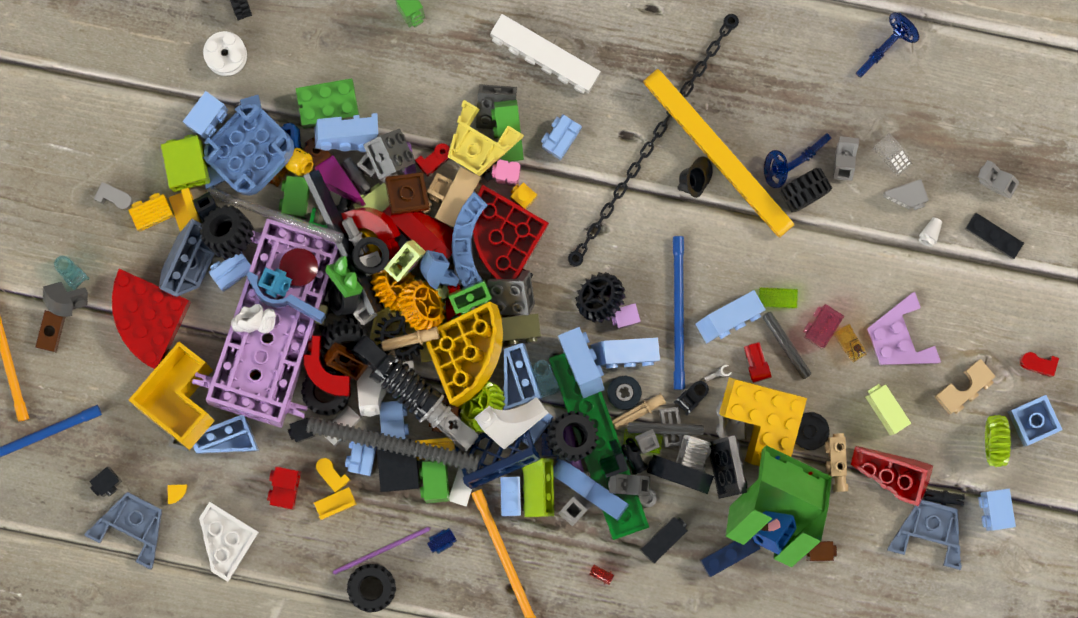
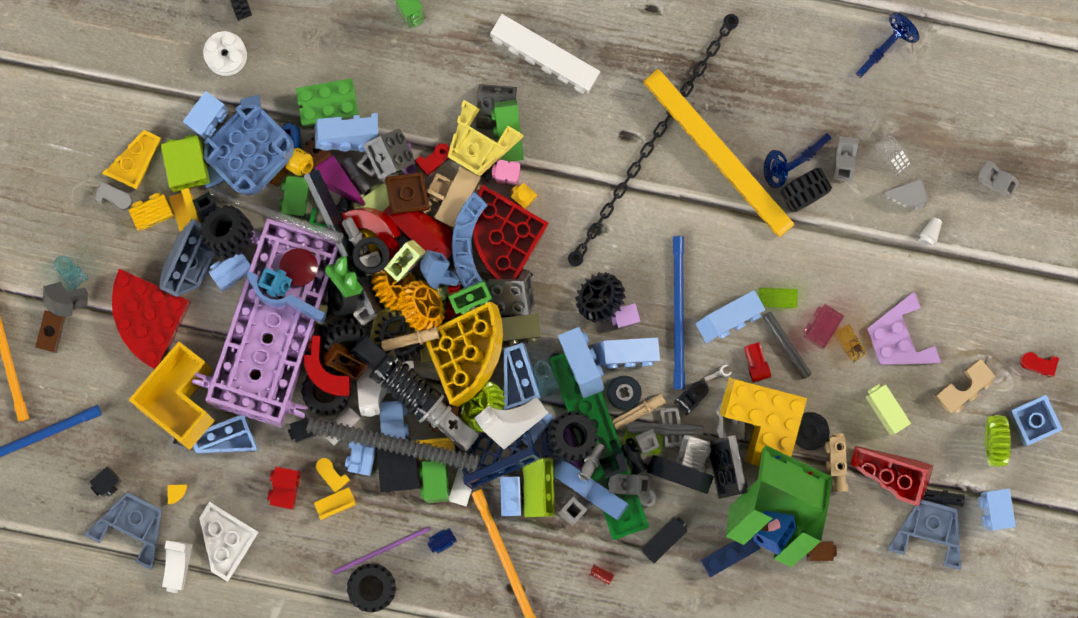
(134, 161): none -> yellow wing
(176, 565): none -> white arch
(254, 319): white hair -> none
(561, 136): light blue brick -> none
(591, 462): none -> light grey pin
(696, 178): black piece -> none
(994, 236): black plate -> none

